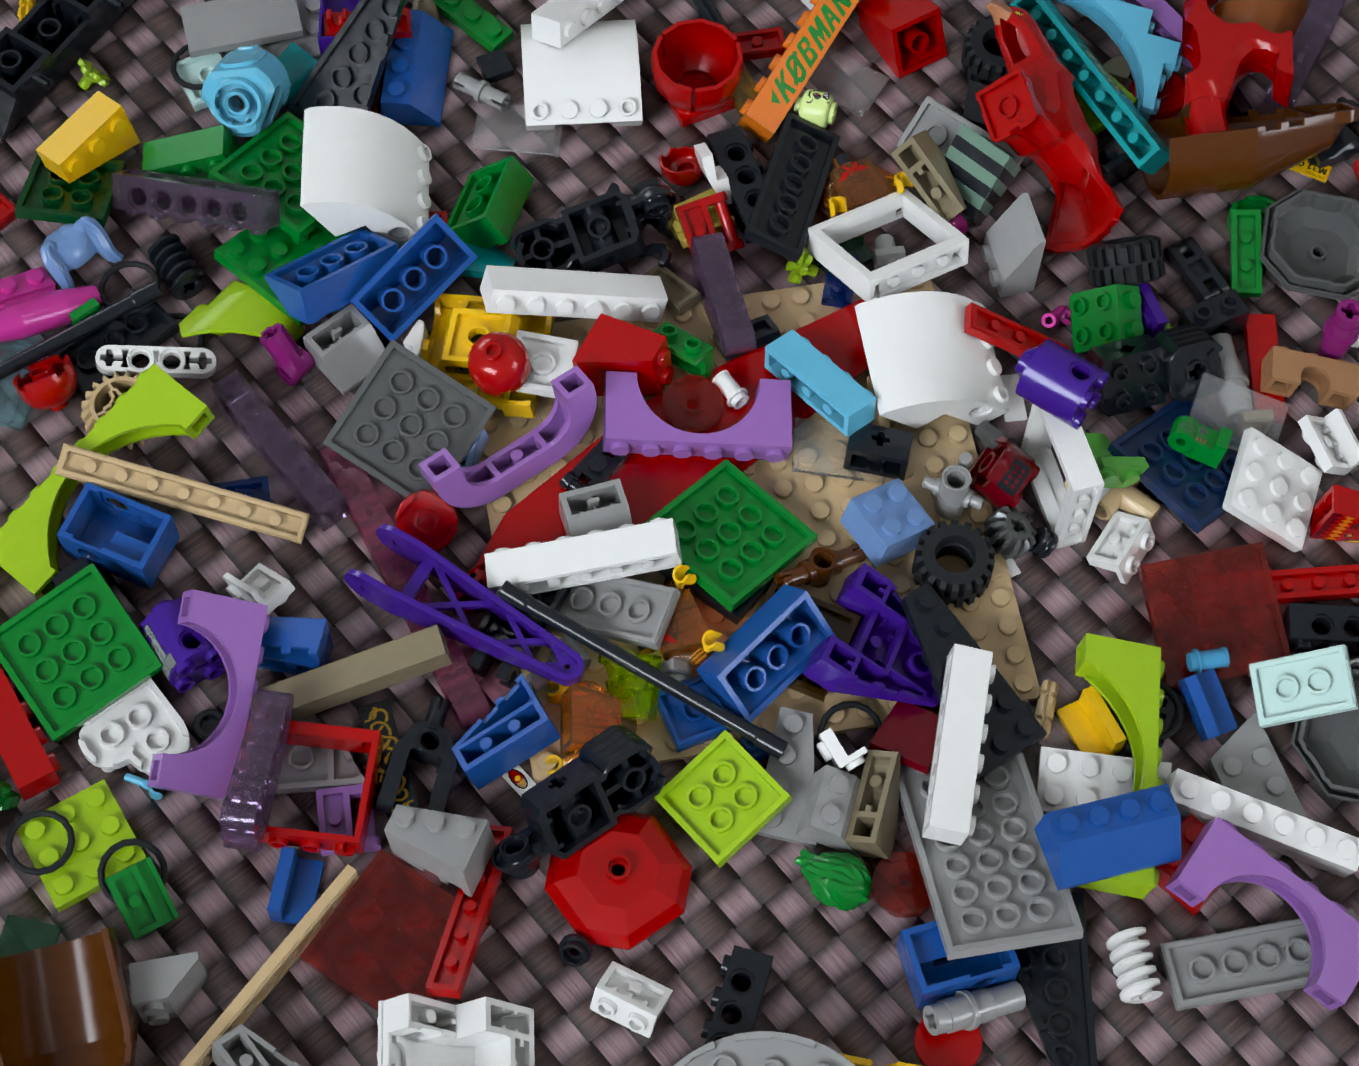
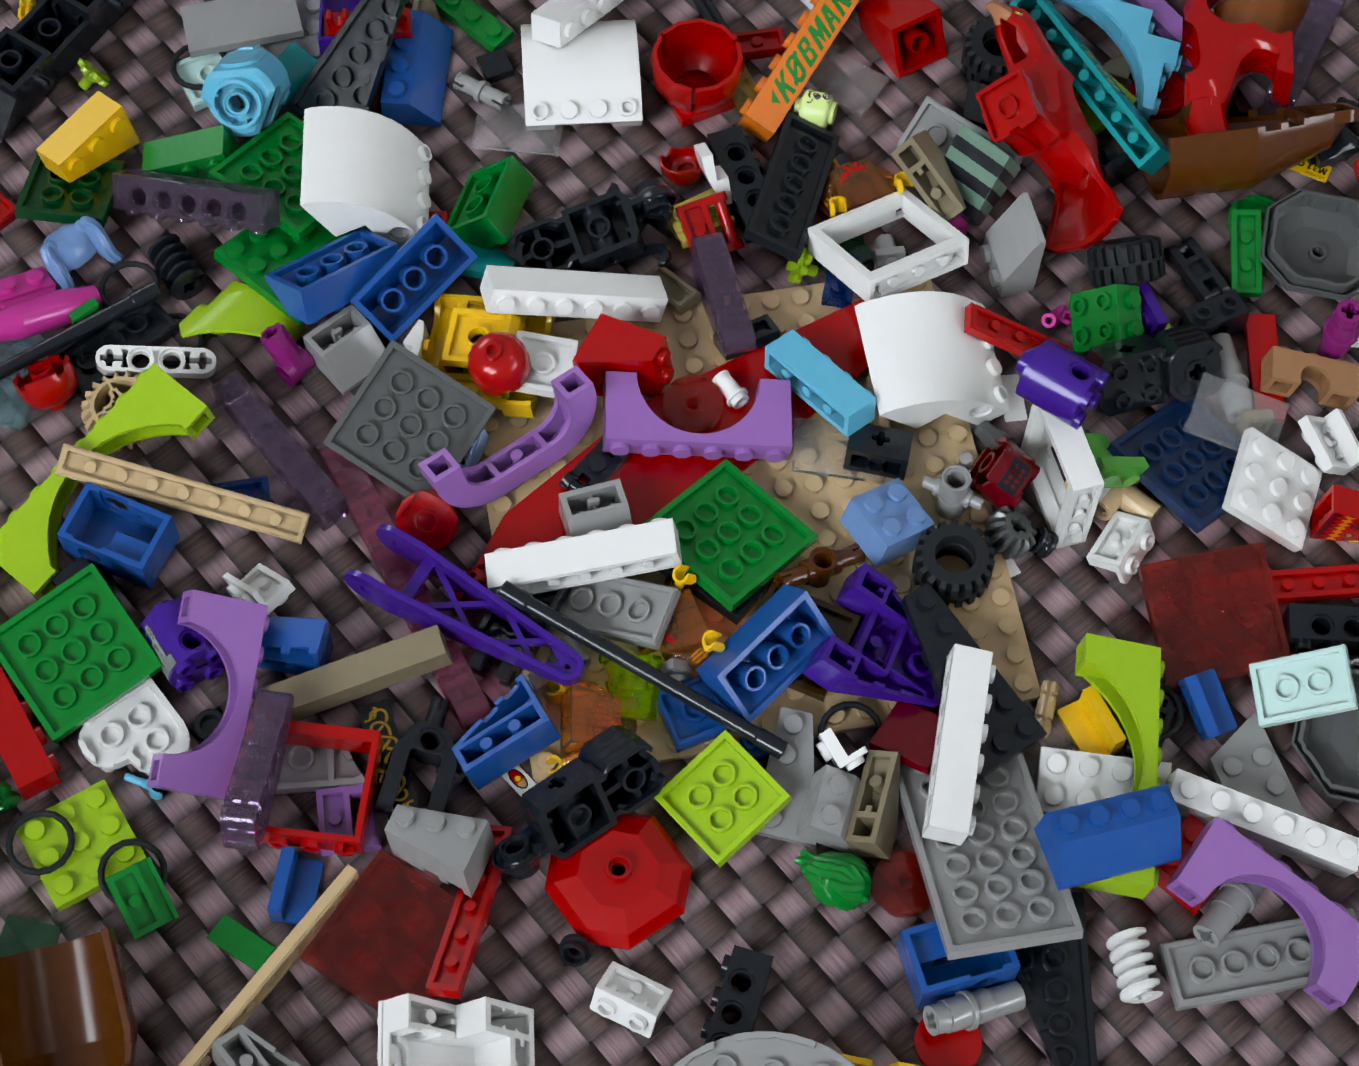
(166, 986): light grey slope -> none
(240, 942): none -> green sticker
(687, 350): green bracket -> none
(1199, 441): green leg -> none
(1207, 659): dark azure pin -> none
(1226, 911): none -> light grey piece

